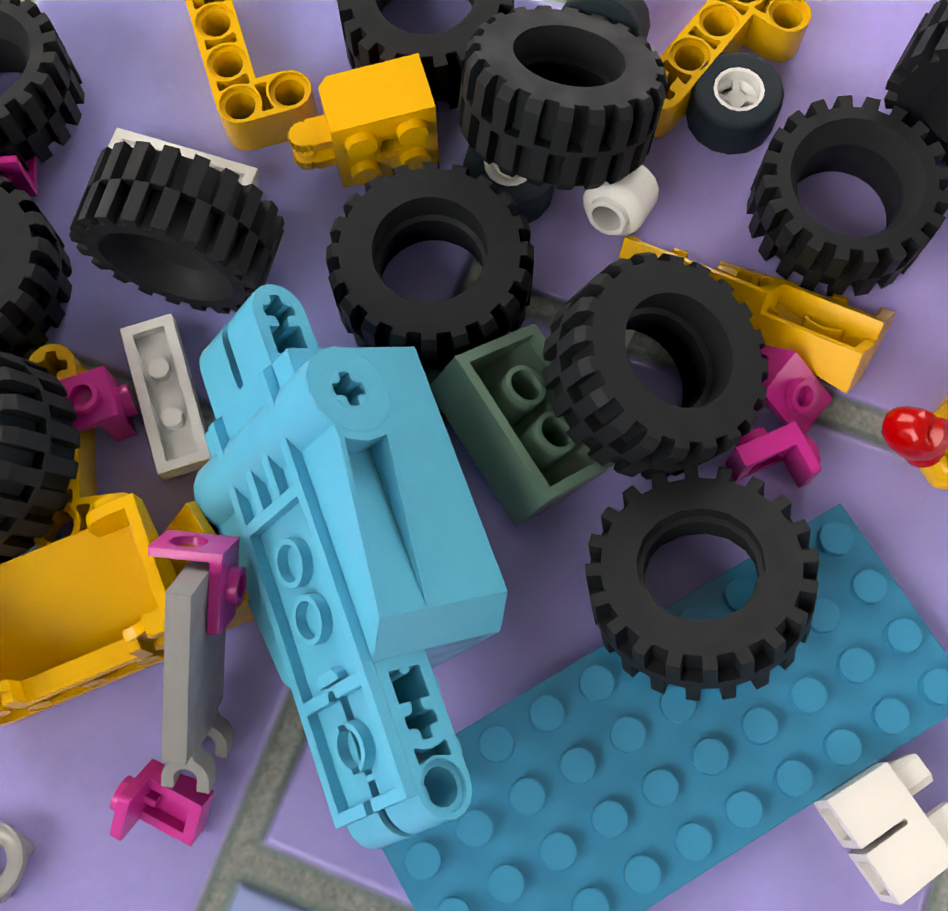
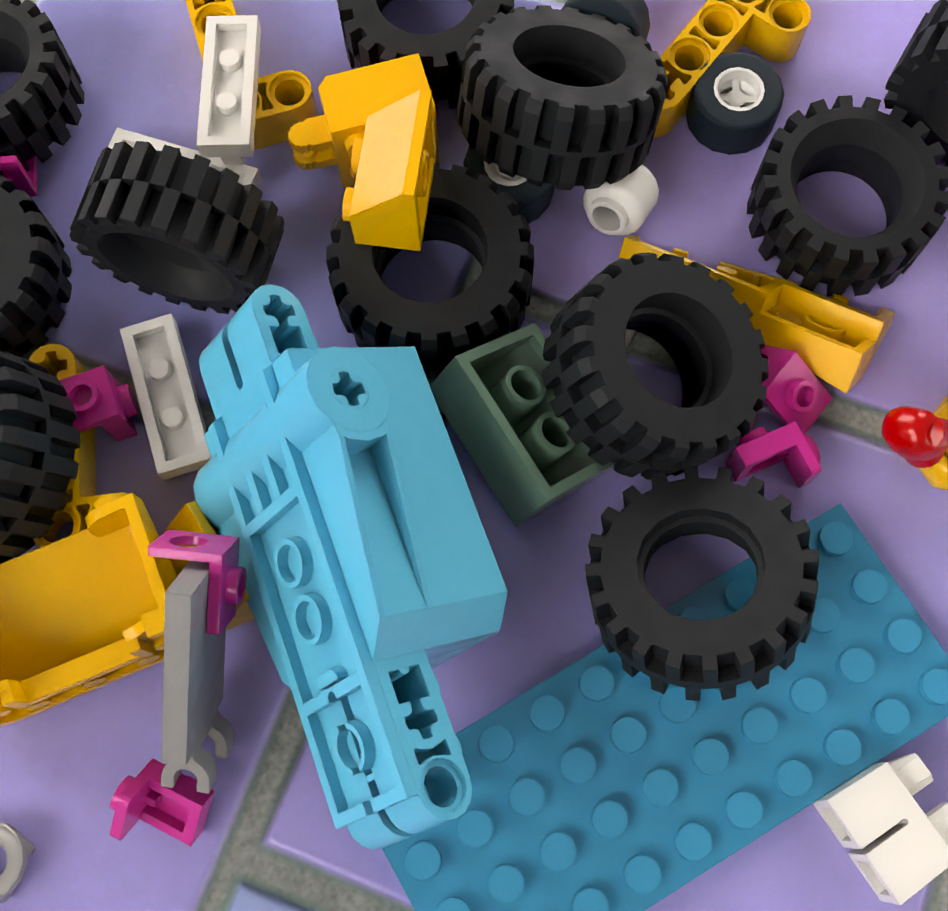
(229, 88): none -> white hinge
(393, 175): none -> yellow slope

